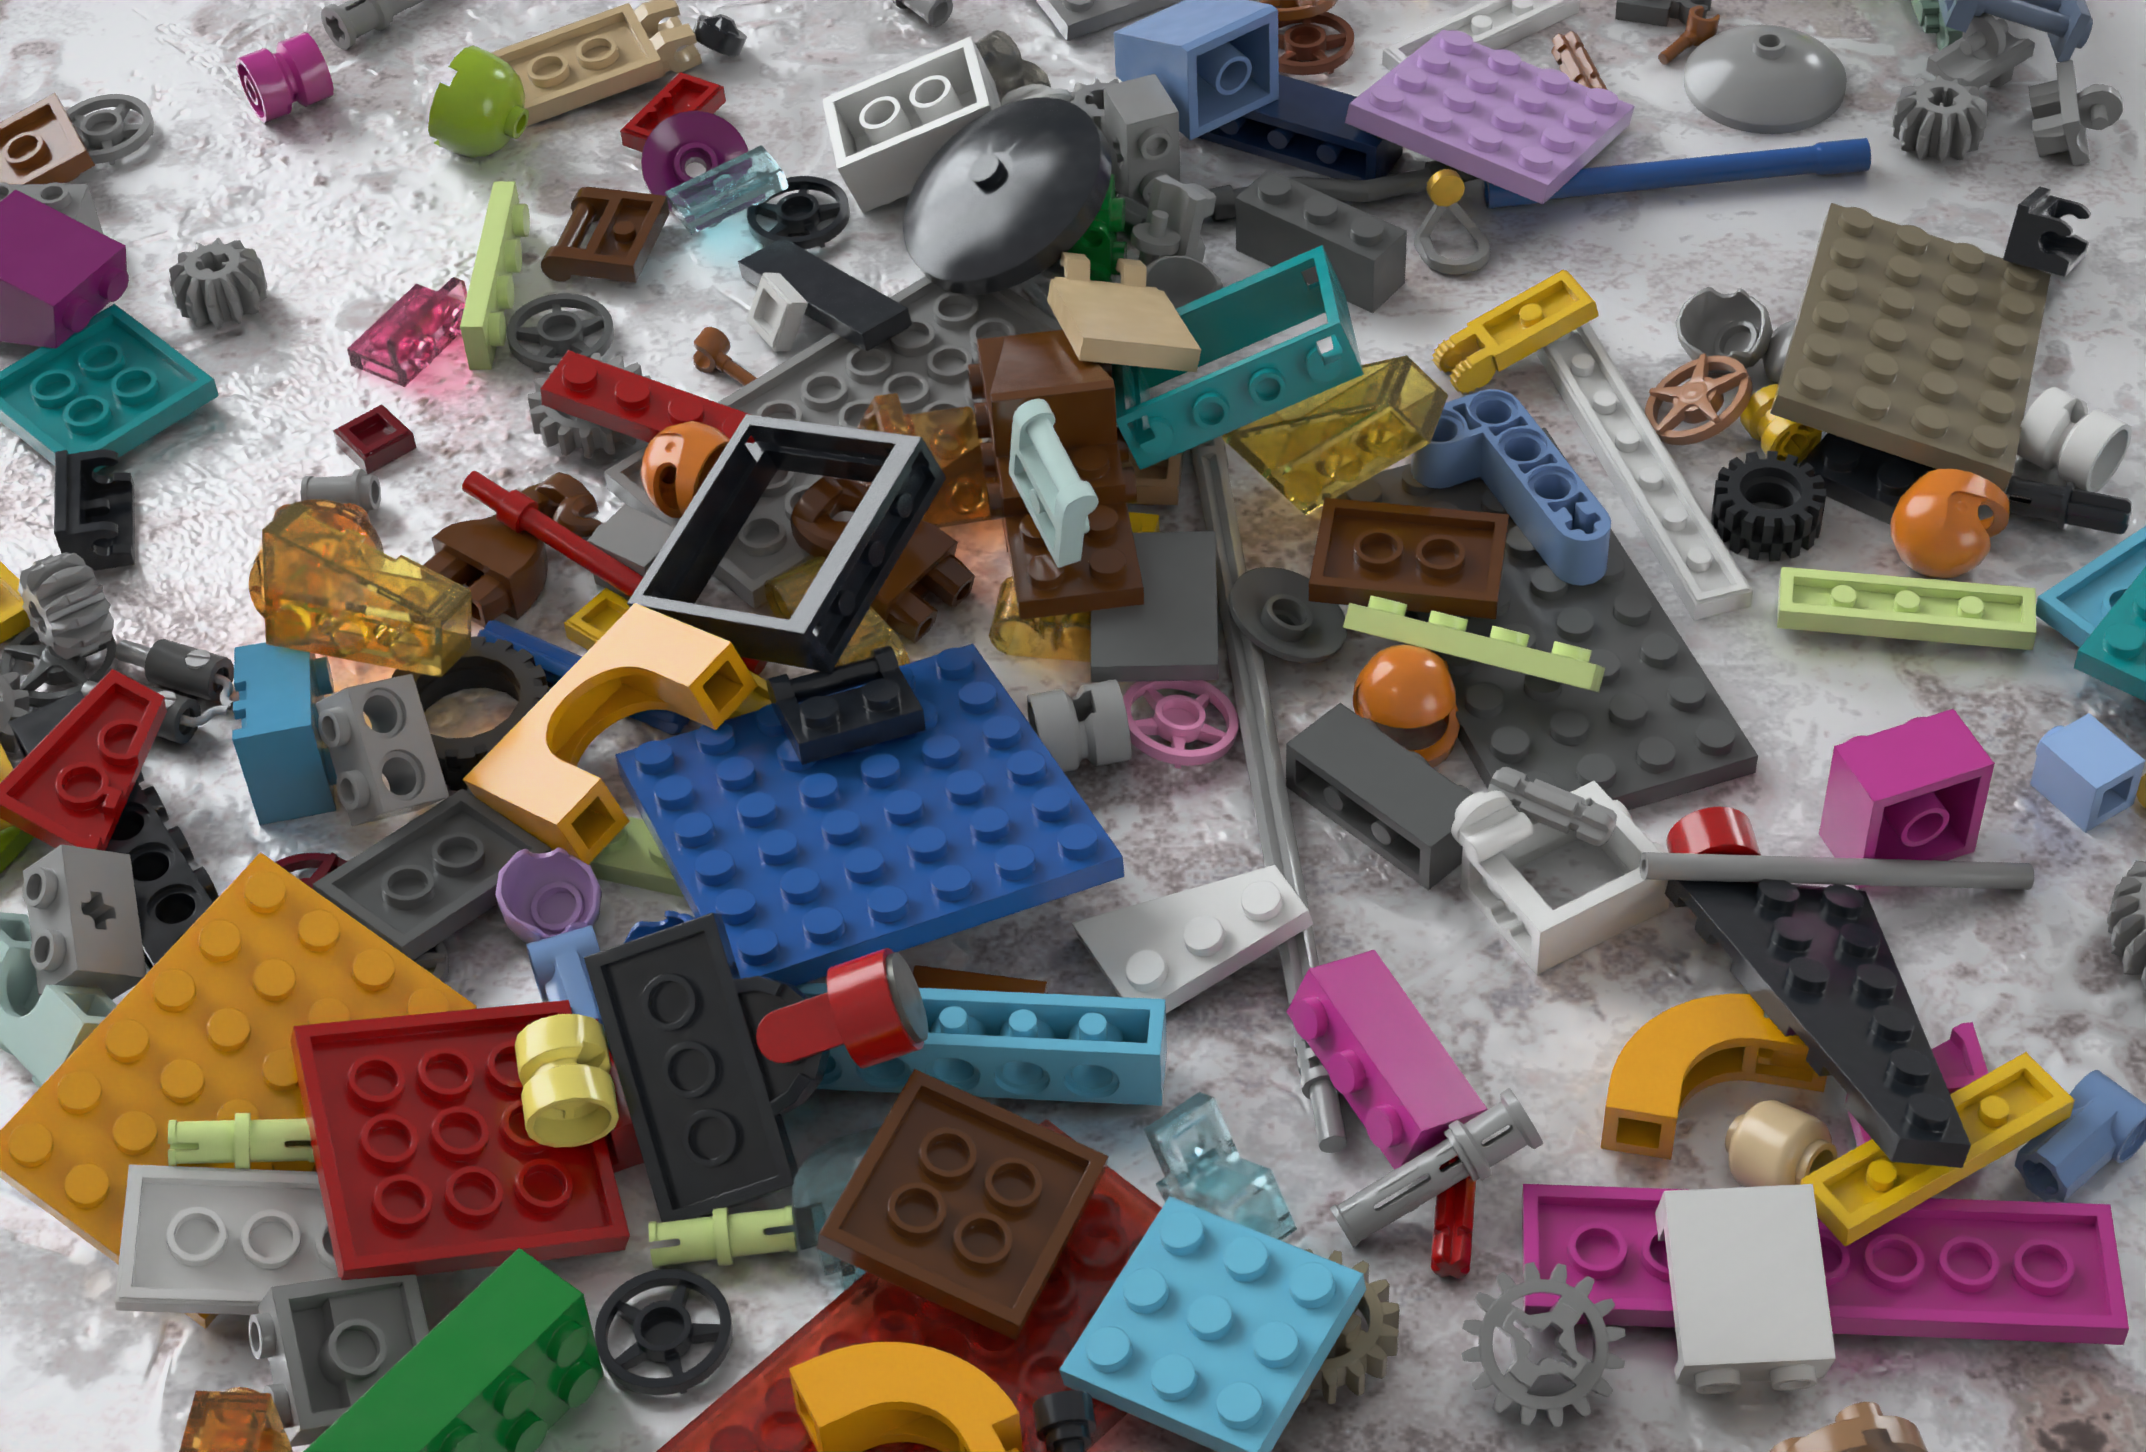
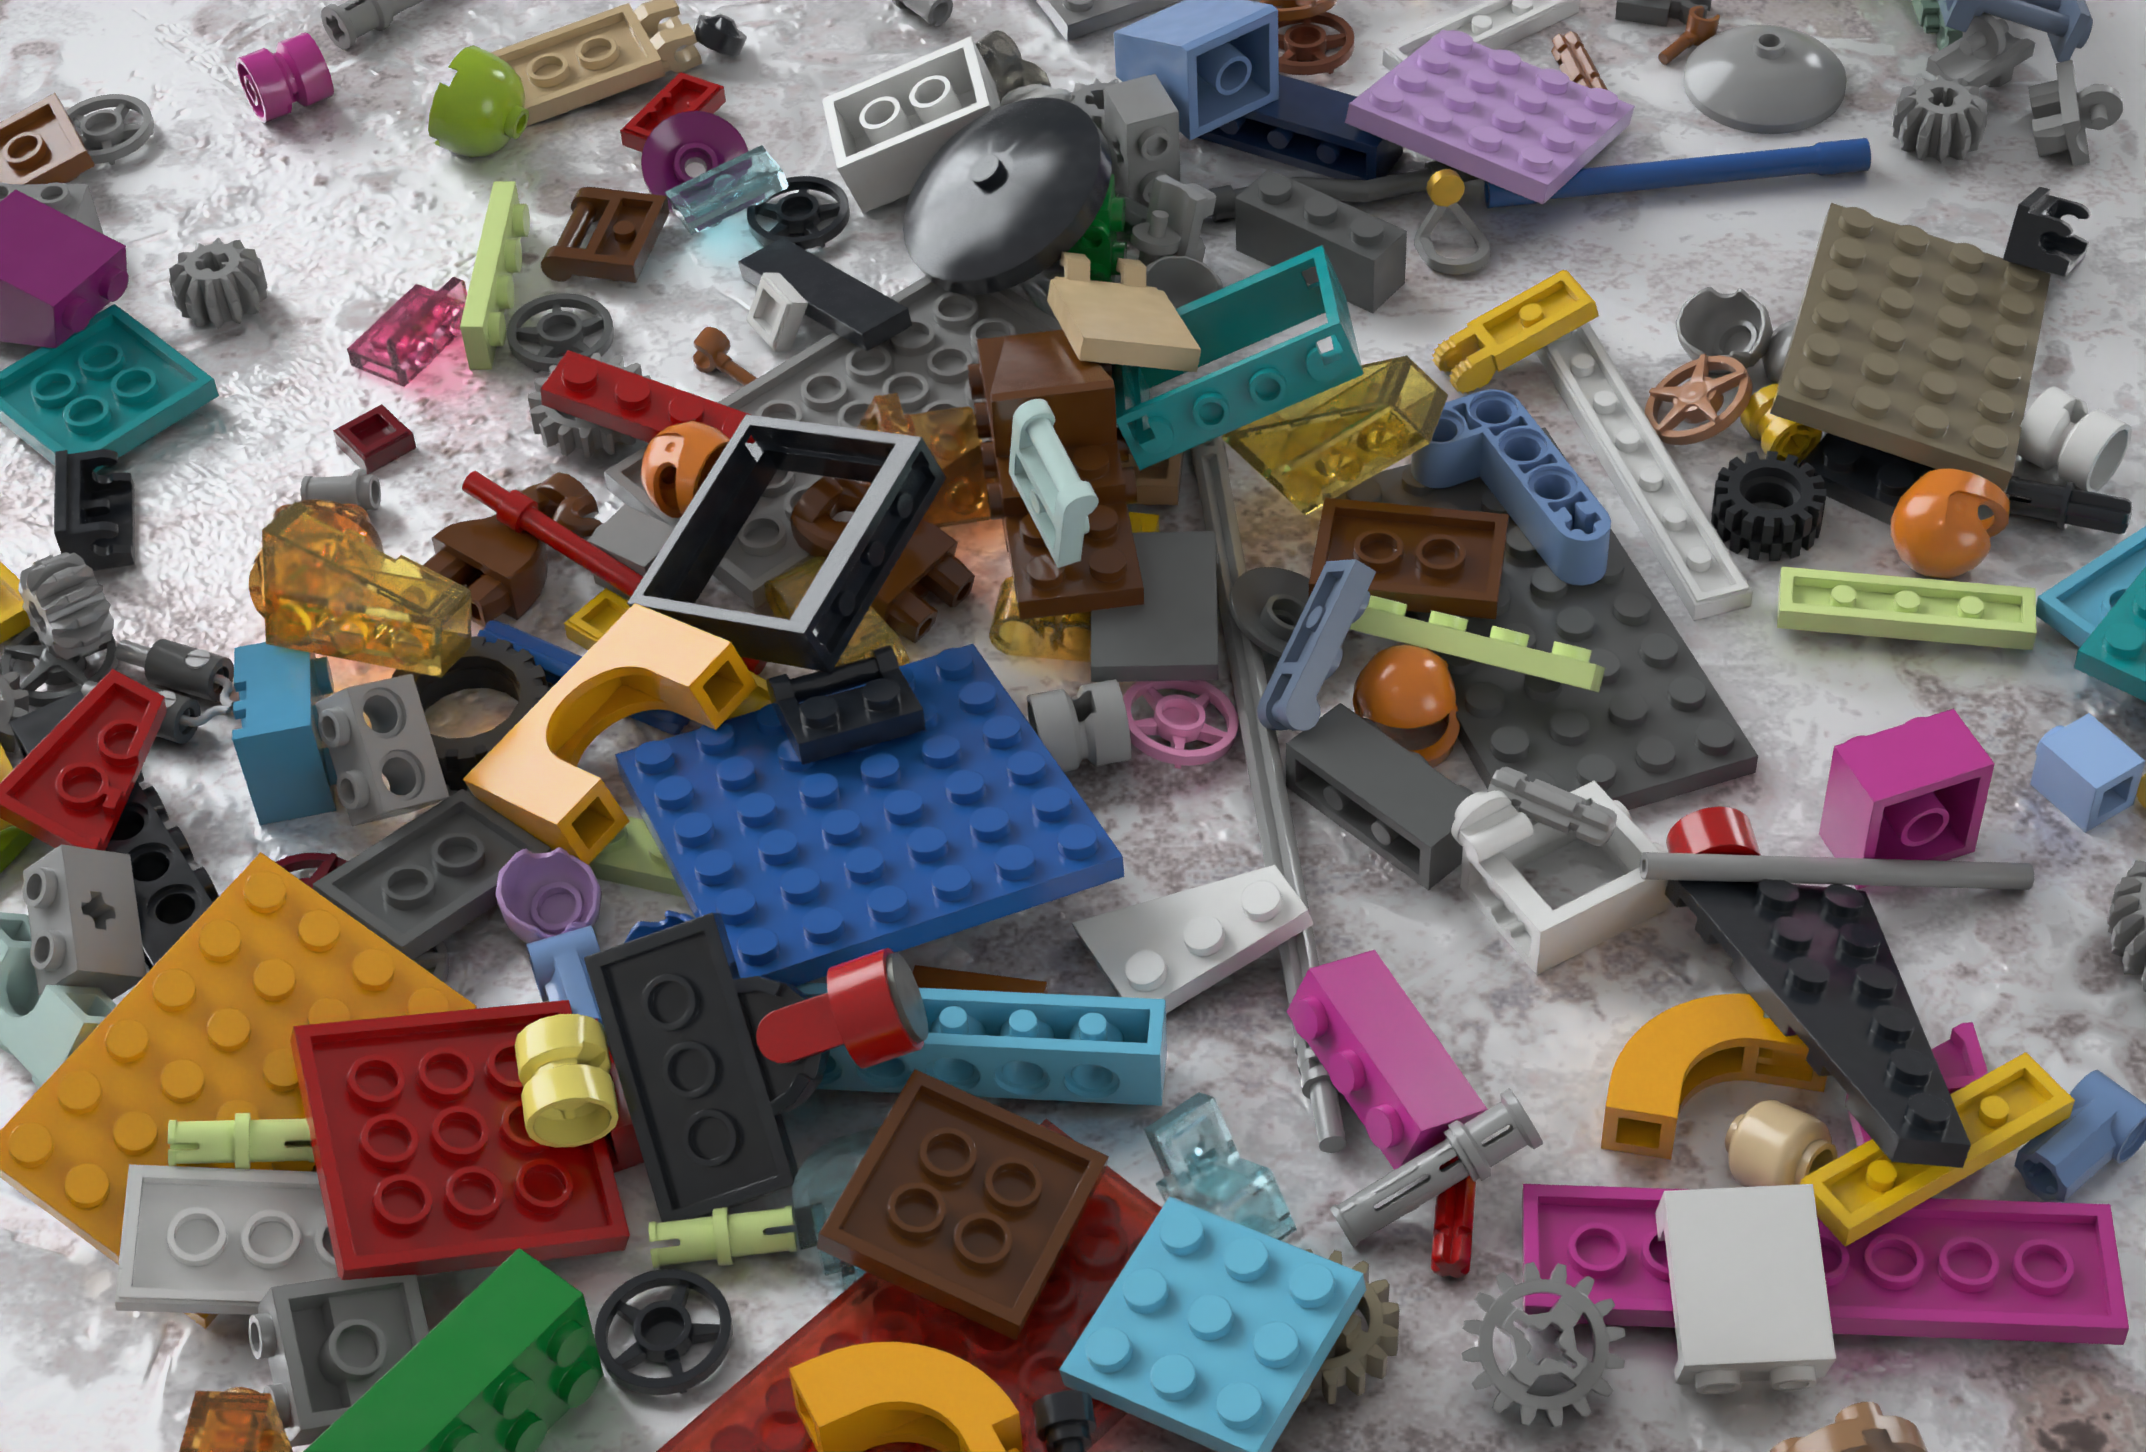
(1315, 646): none -> sand blue plate

